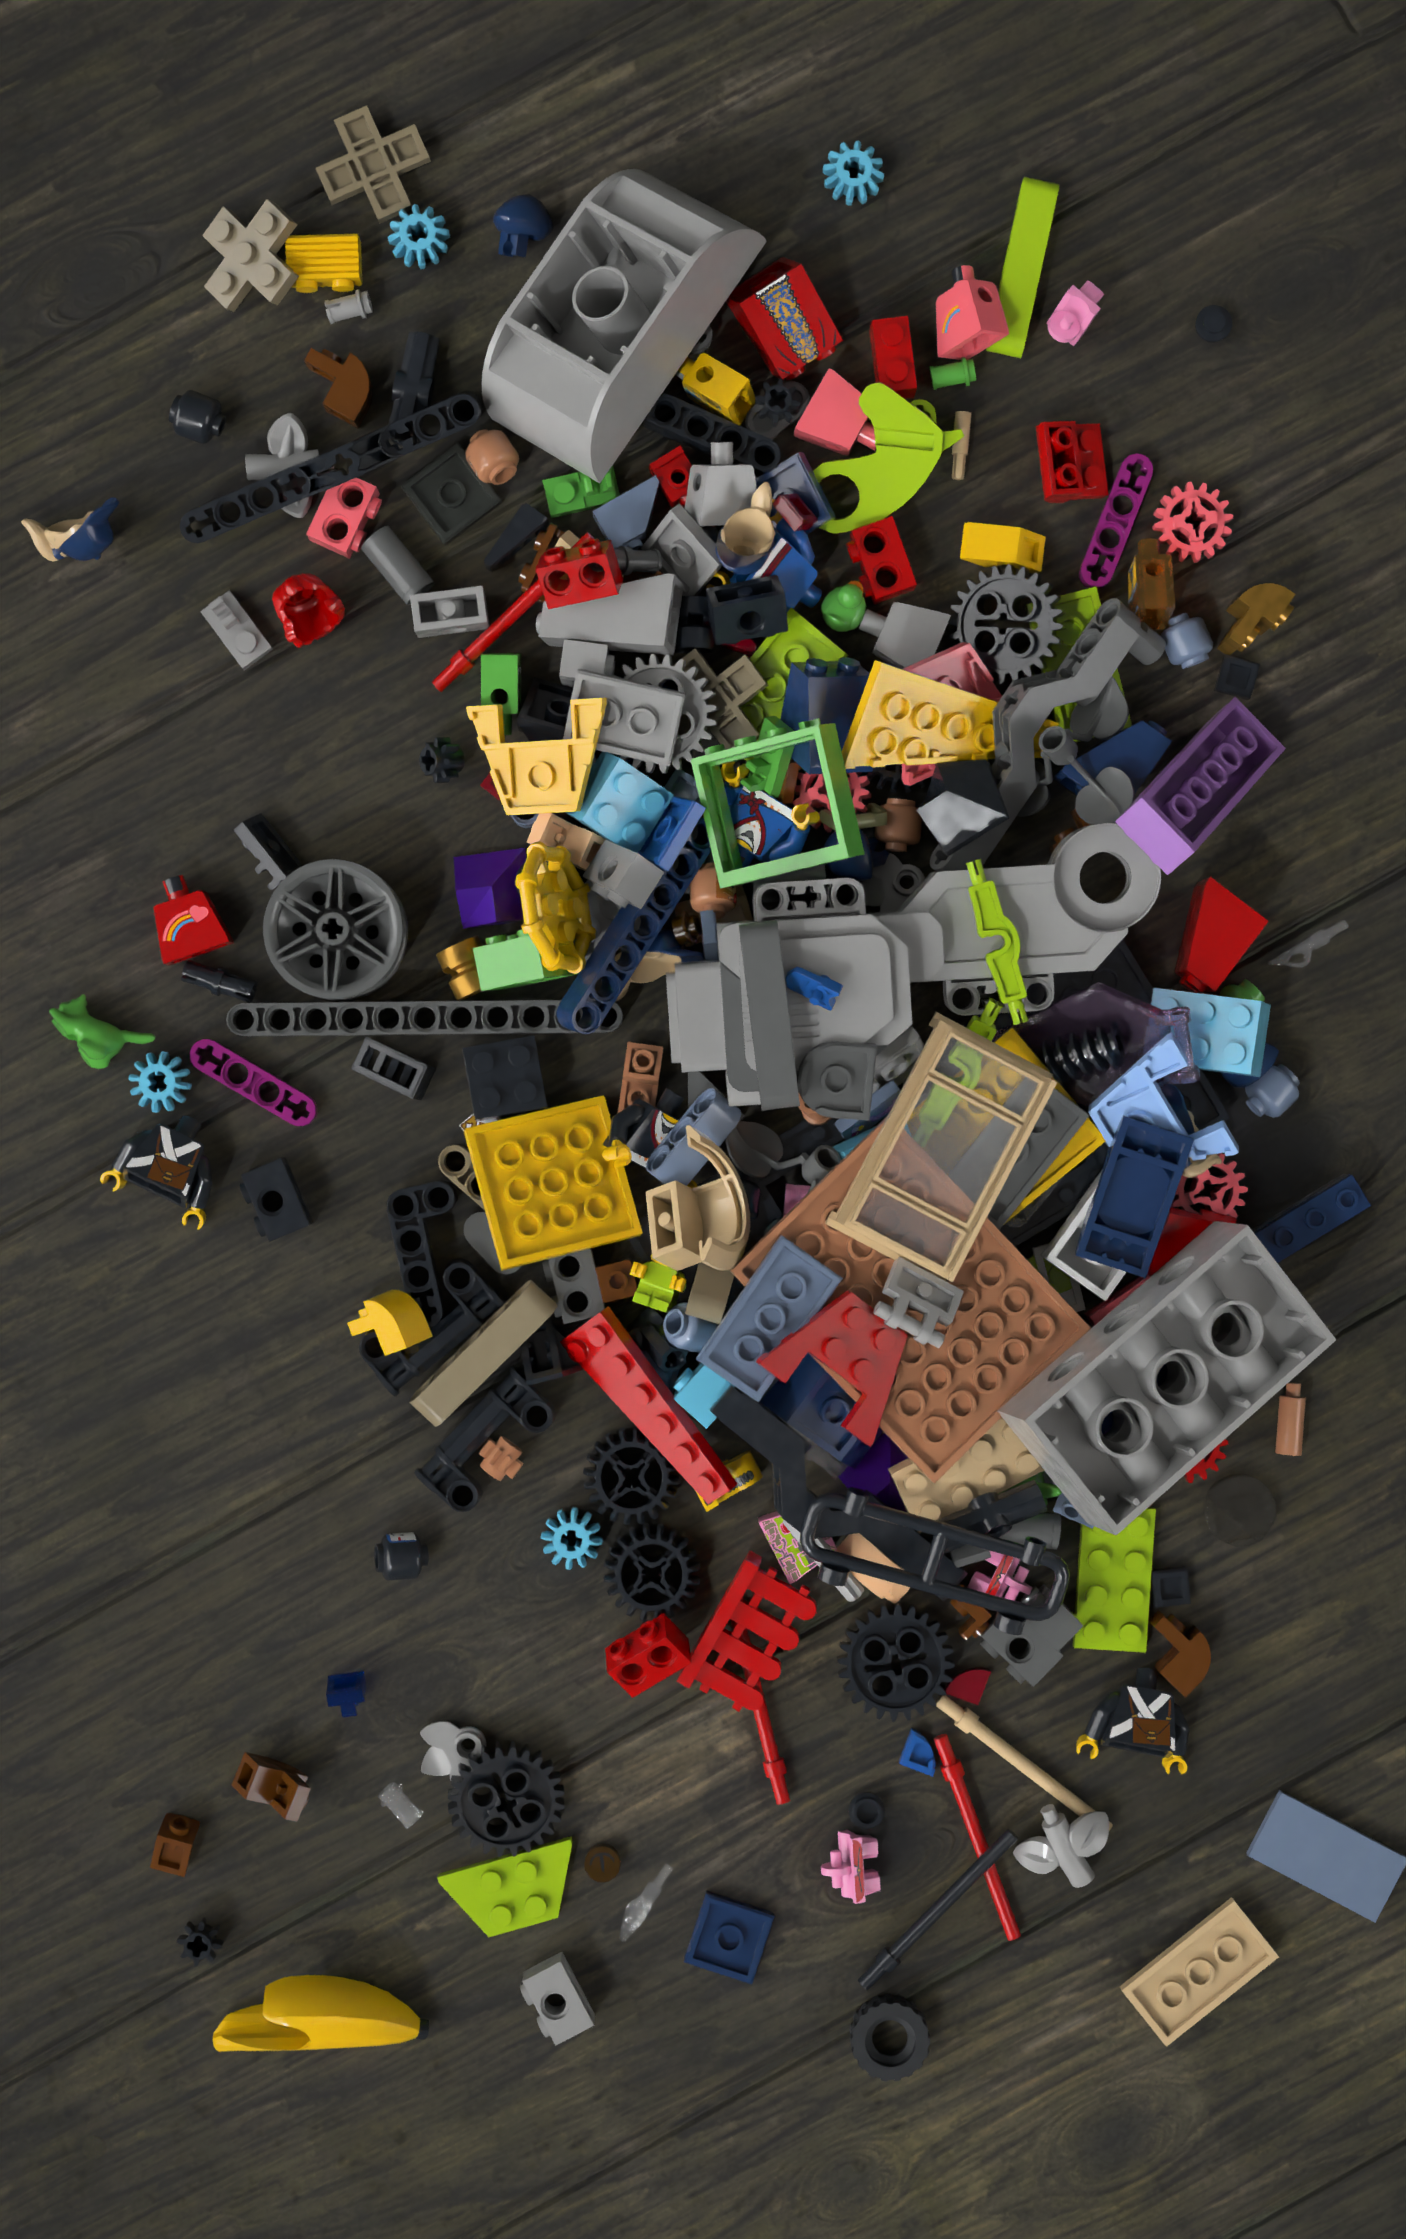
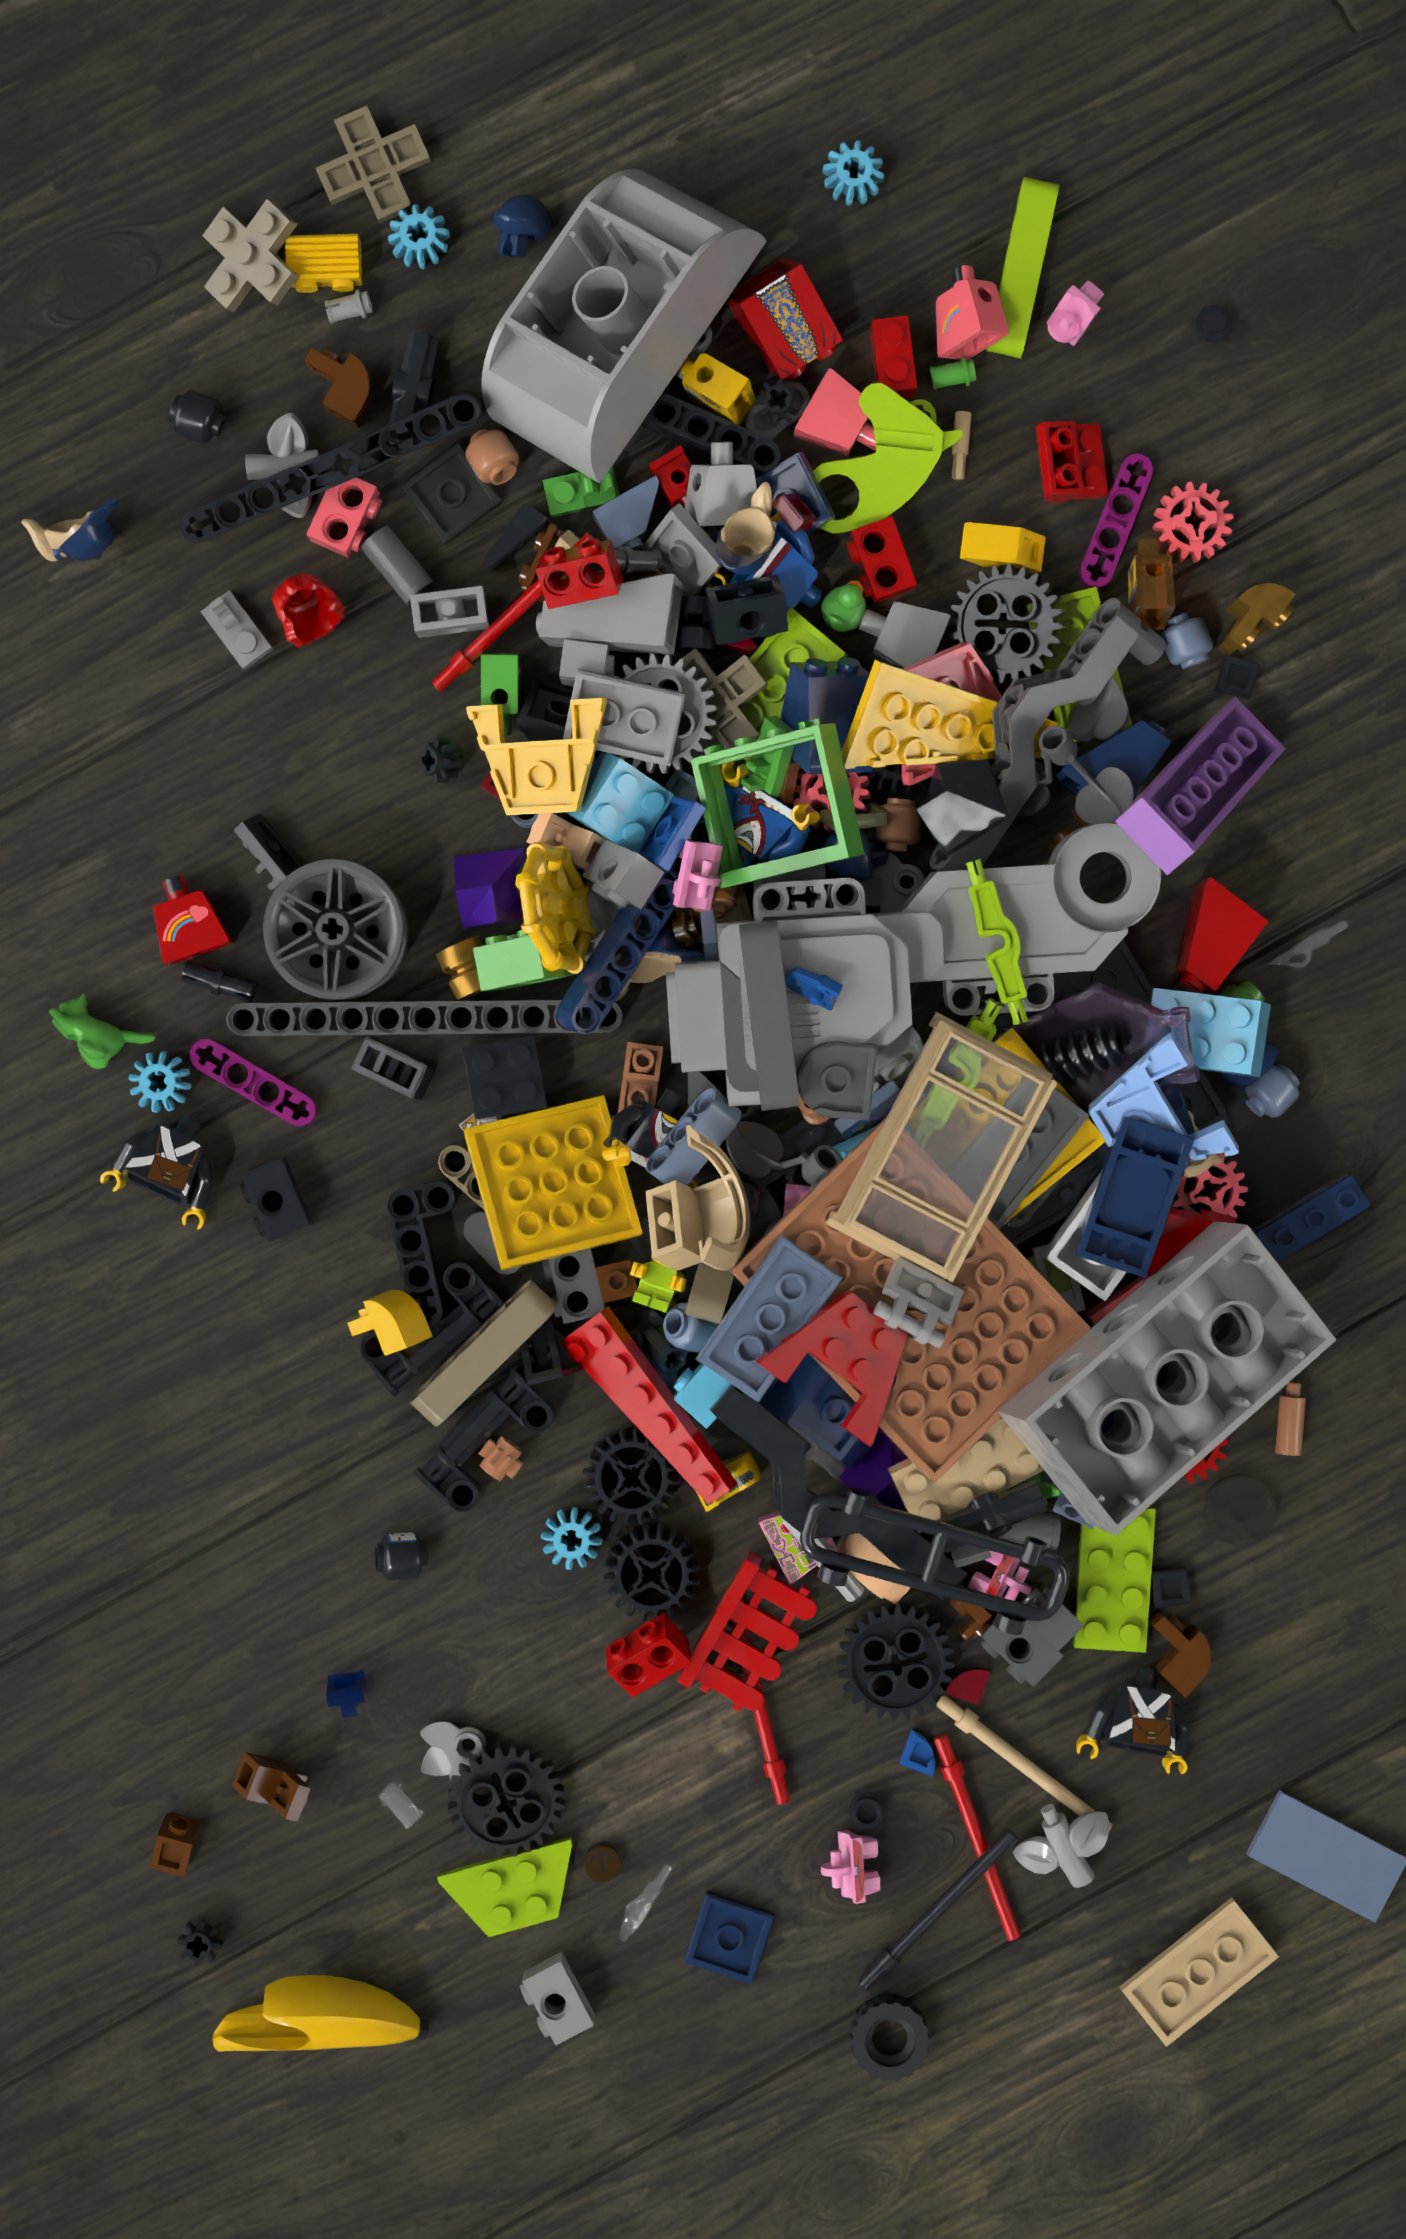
(697, 875): none -> bright pink hips

